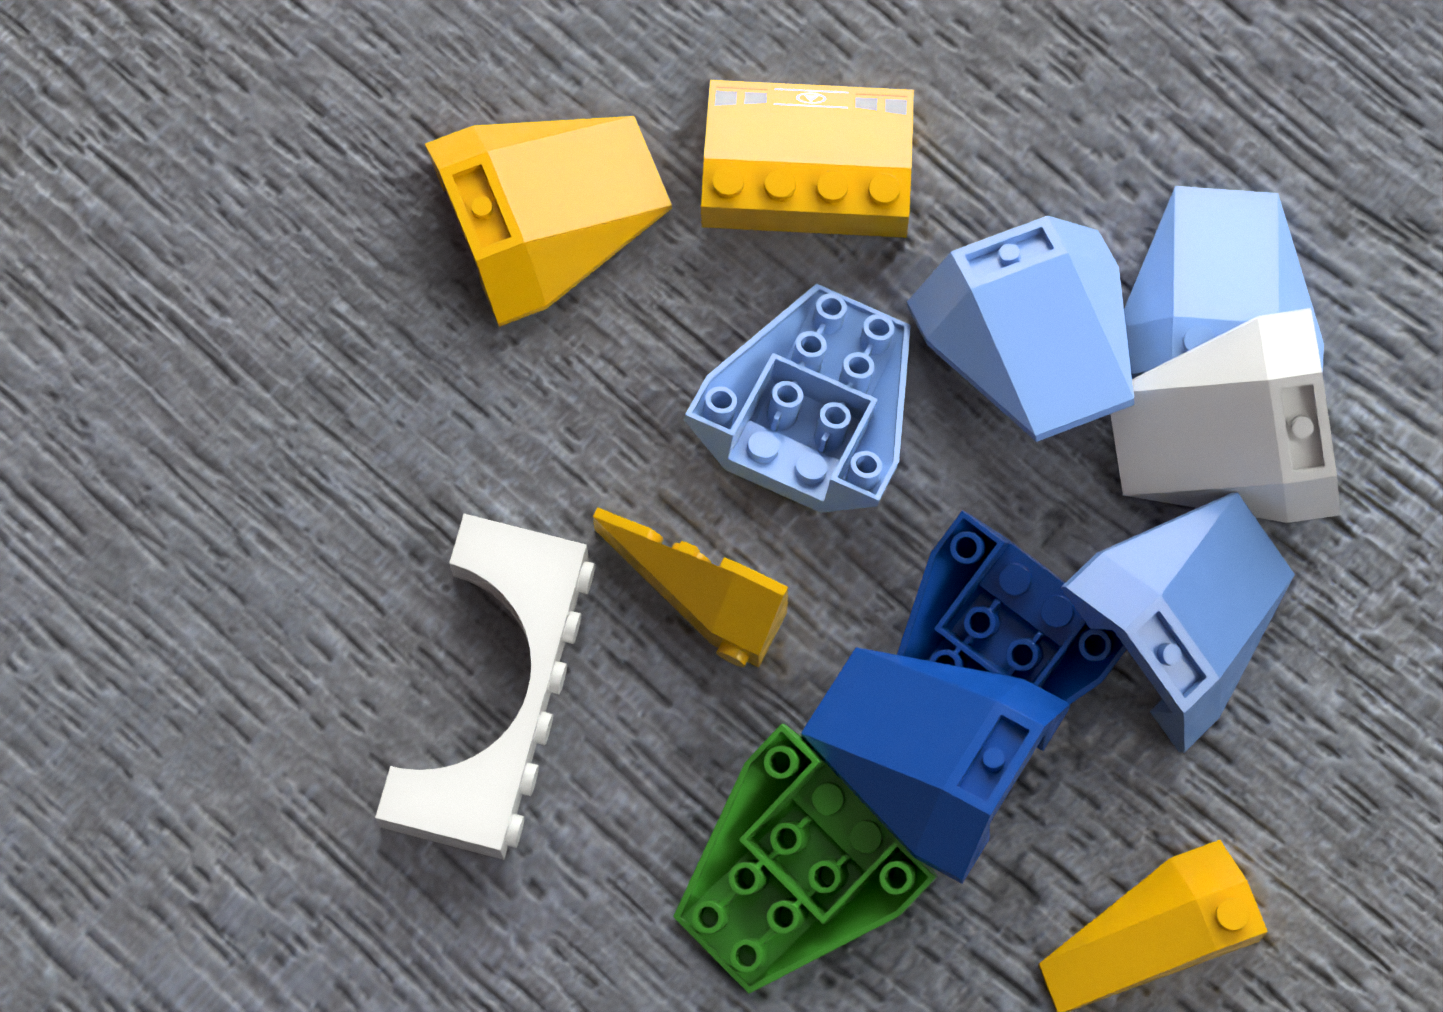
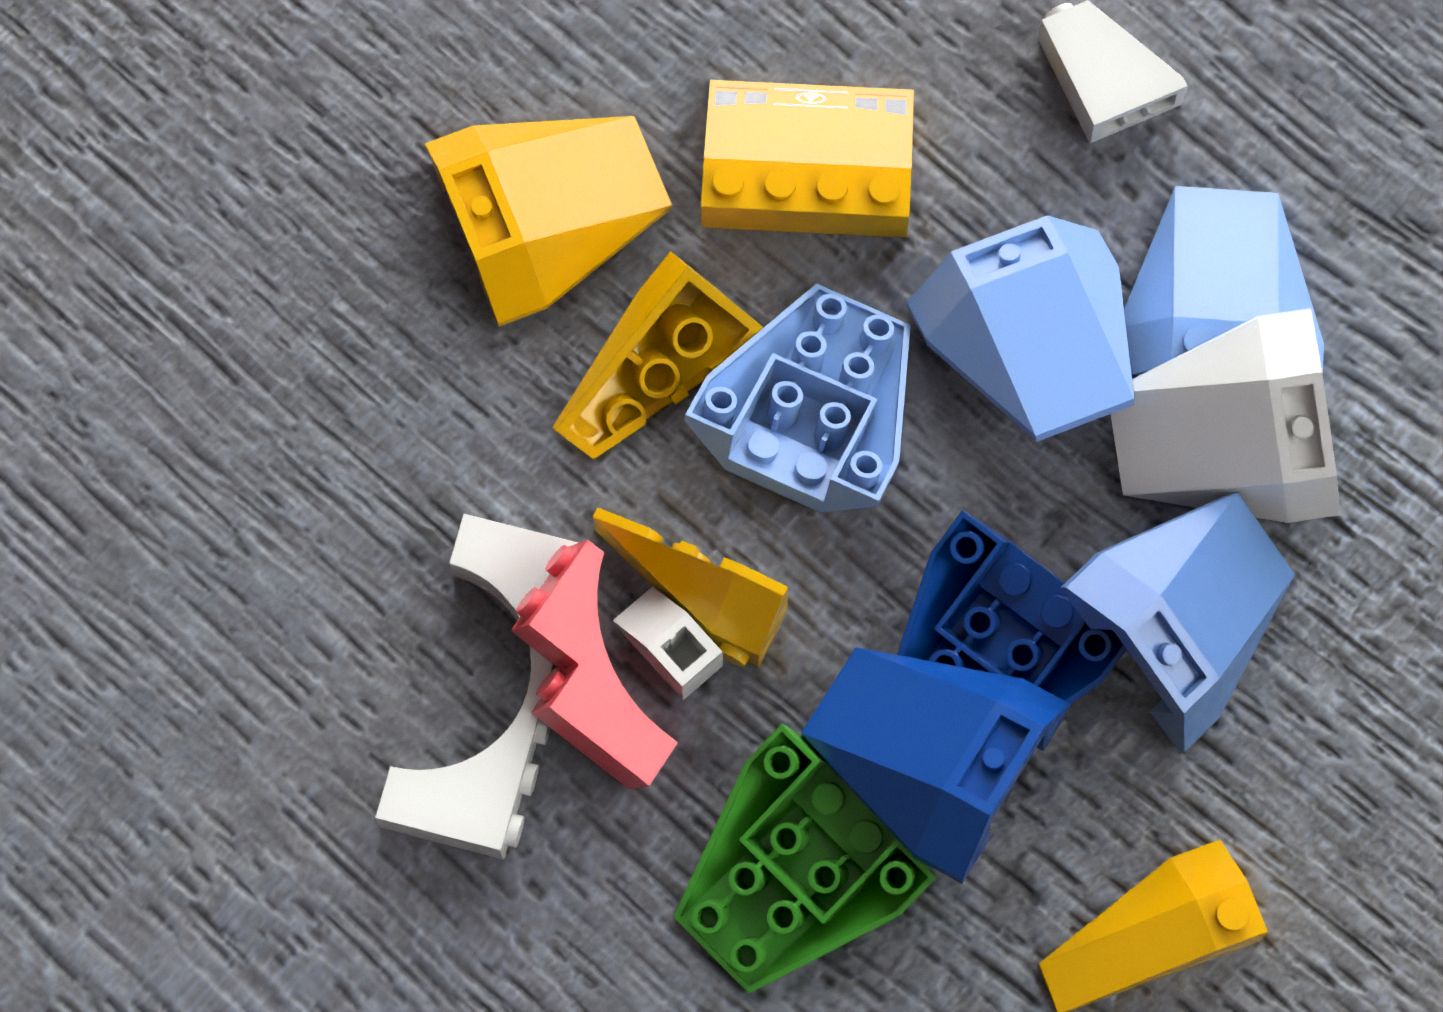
(585, 696): none -> coral arch
(656, 354): none -> yellow wedge
(670, 641): none -> white slope
(1106, 70): none -> white slope

